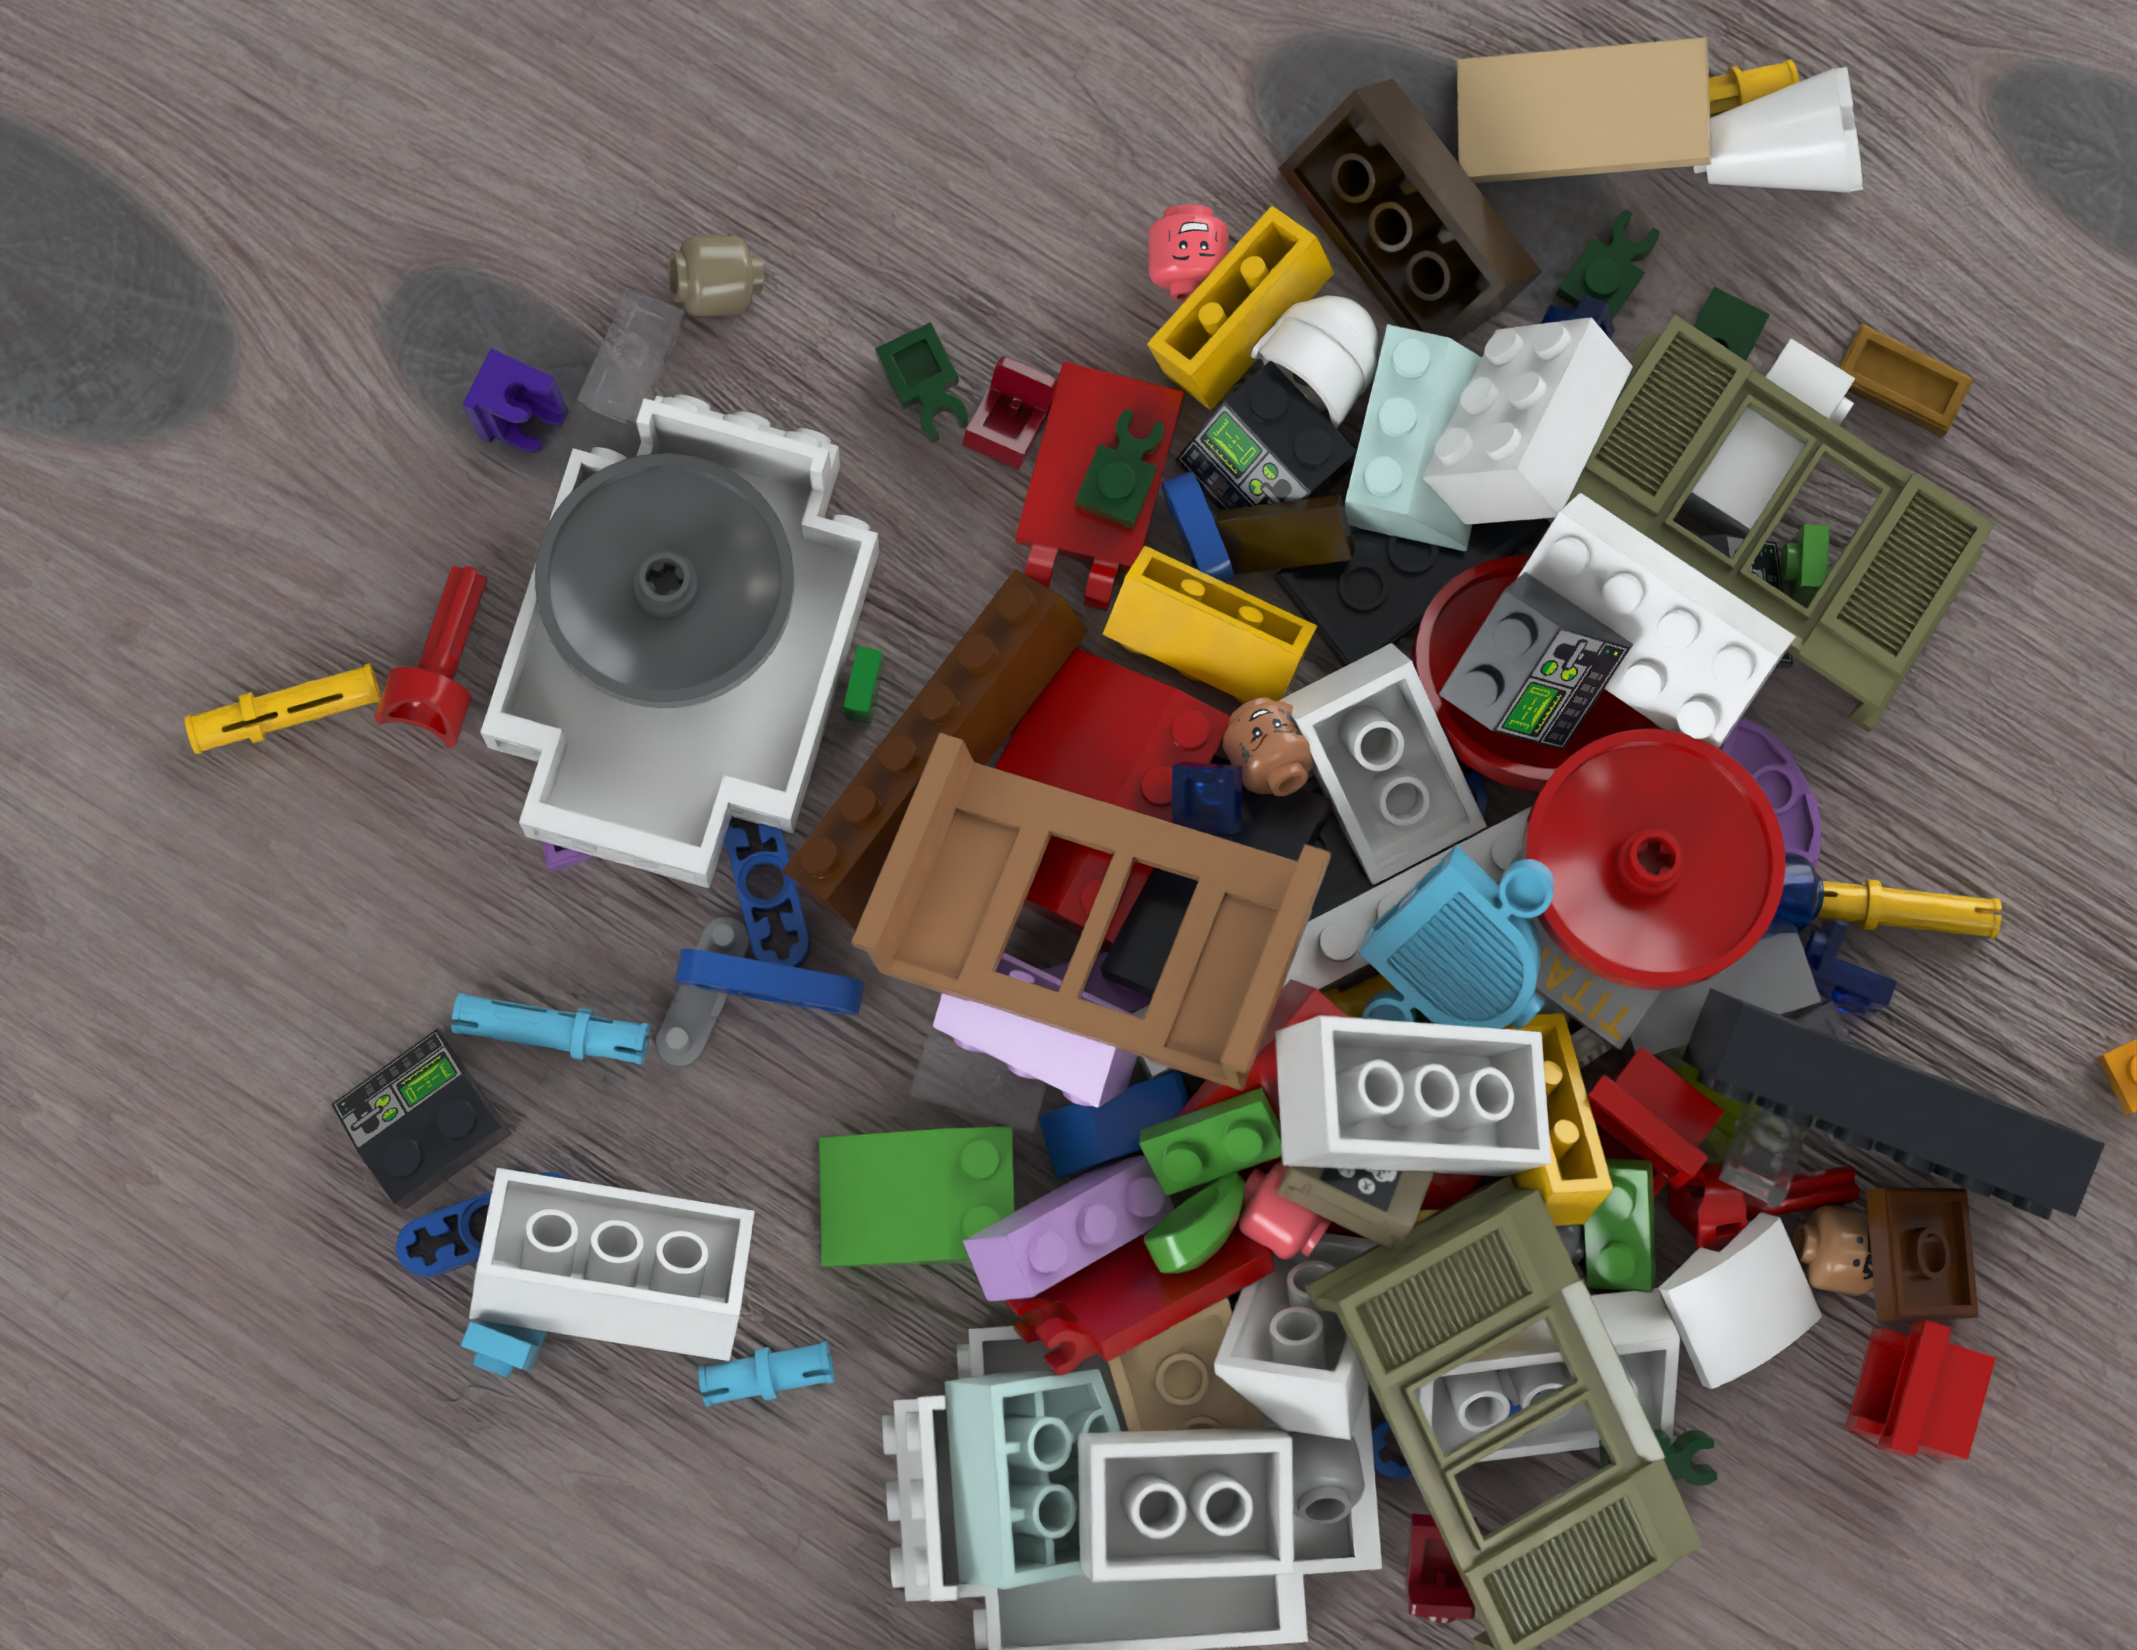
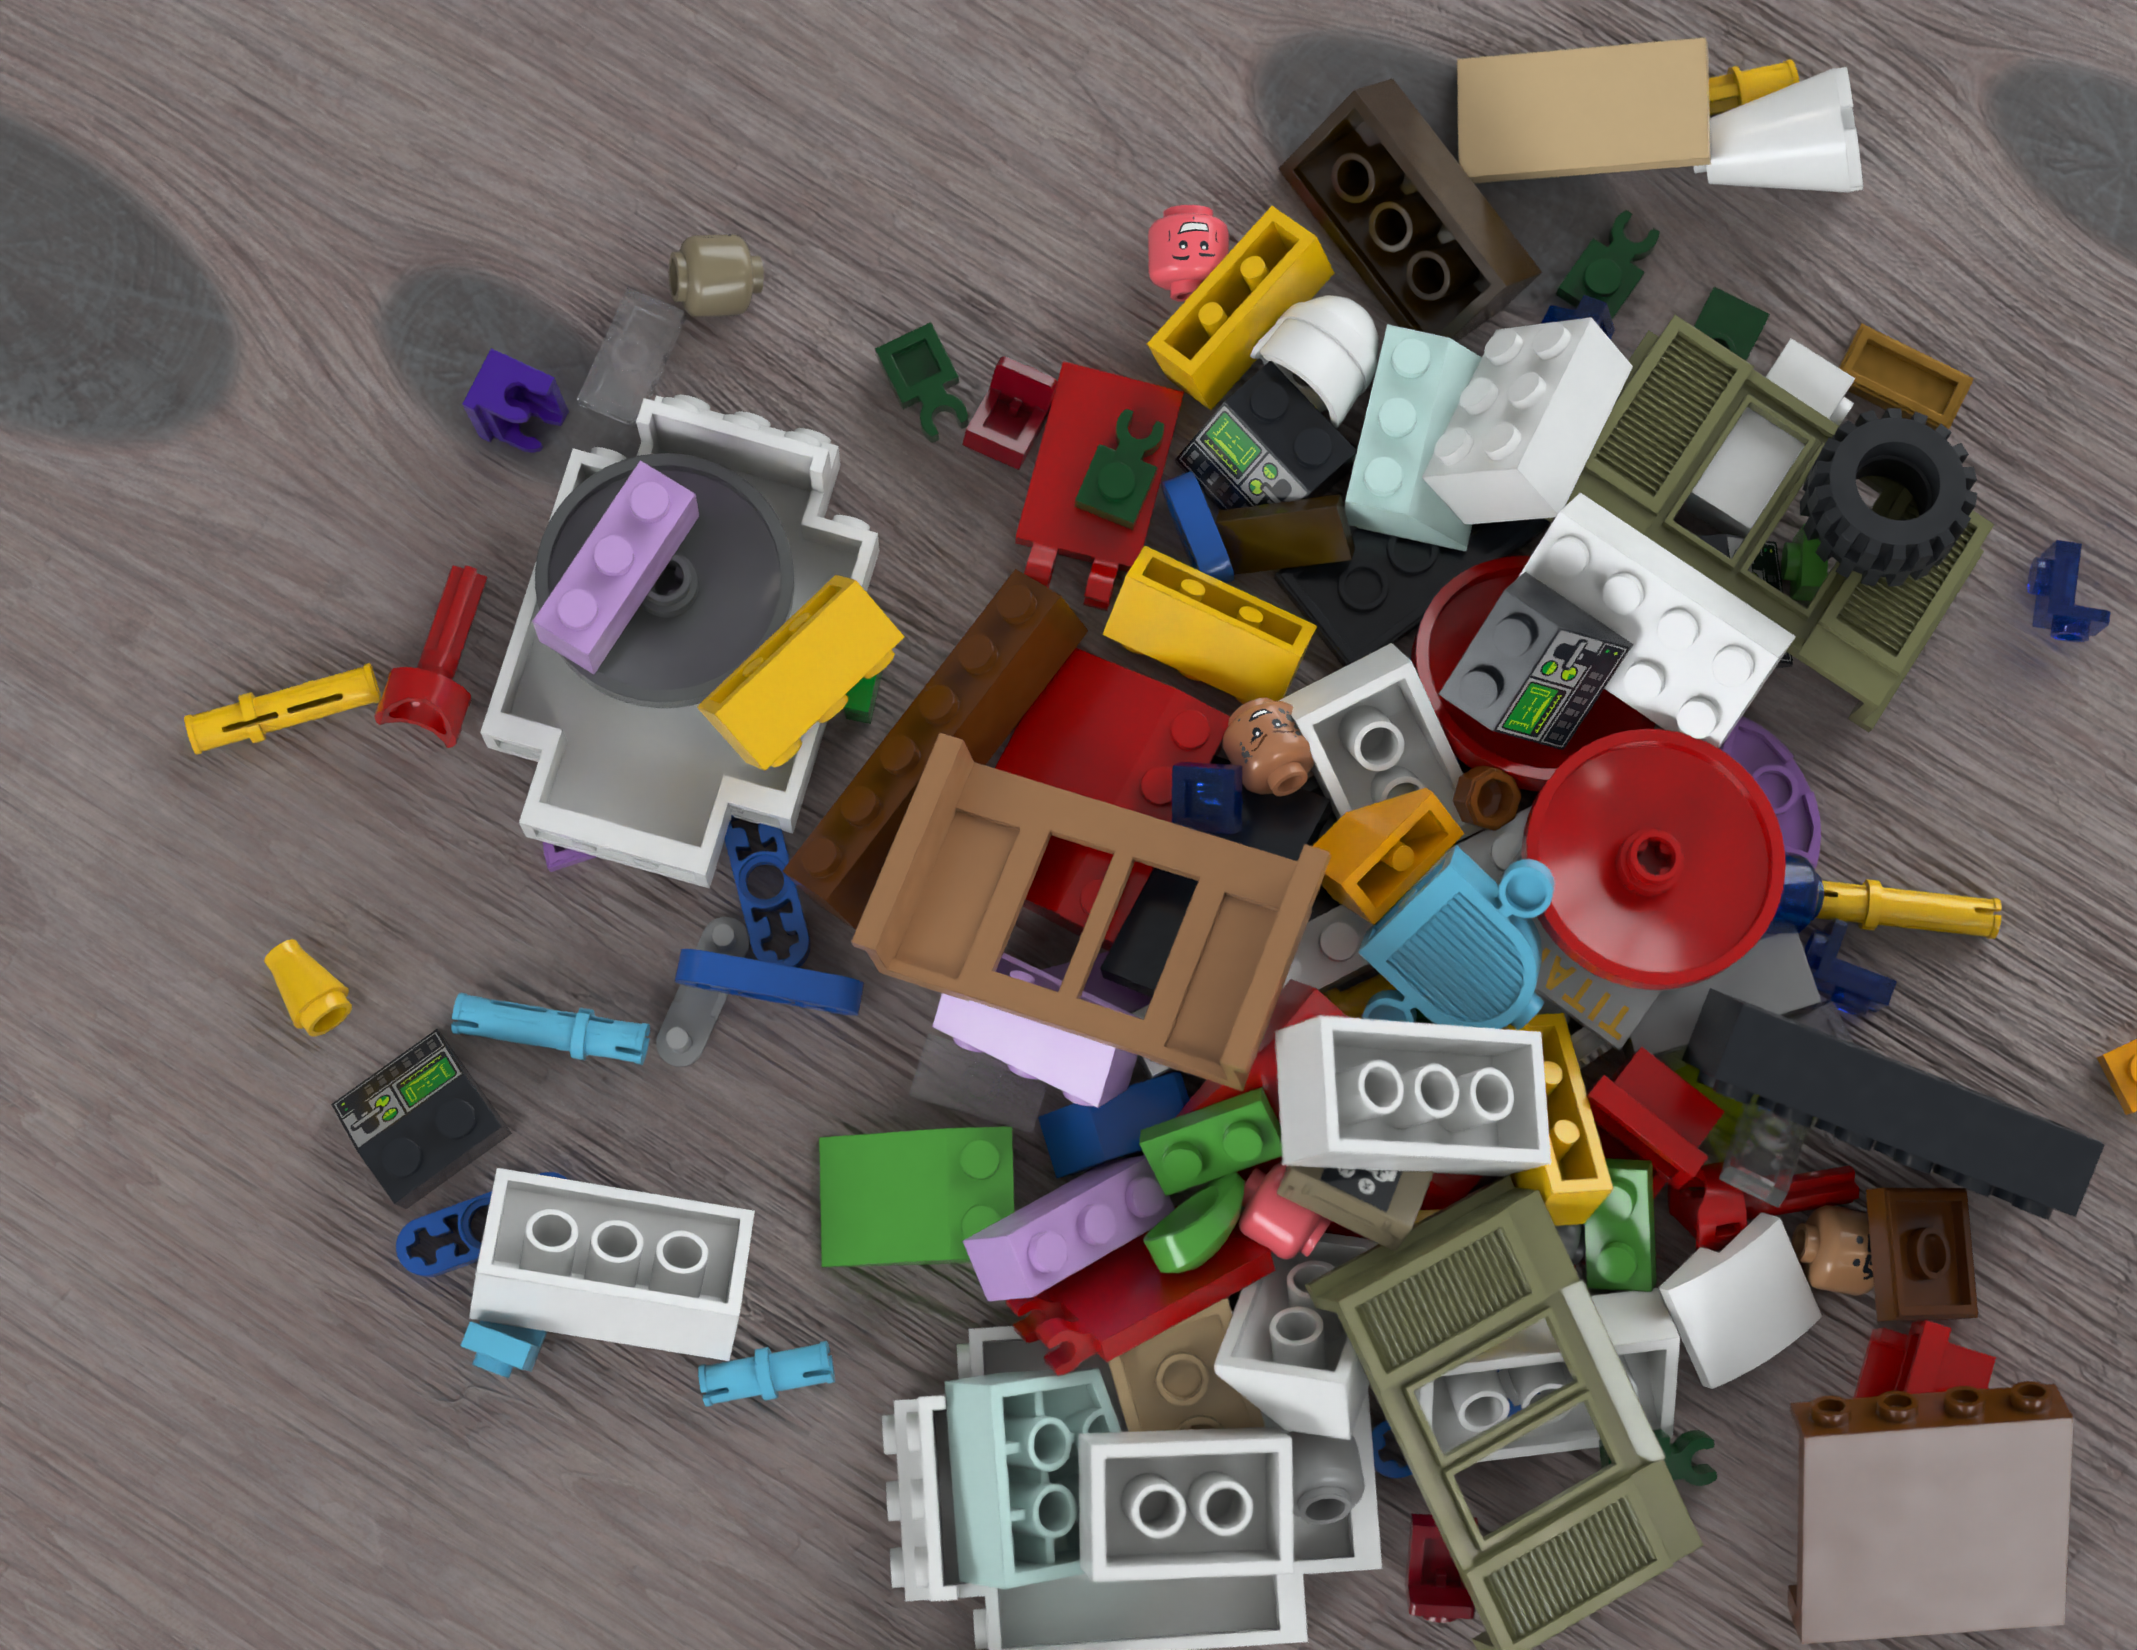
(308, 990): none -> yellow cone
(616, 567): none -> lavender brick
(802, 673): none -> yellow brick
(1385, 850): none -> light orange slope
(1486, 797): none -> dark orange tile
(1913, 457): none -> black tyre
(1932, 1512): none -> panel
(2054, 583): none -> clear blue bracket

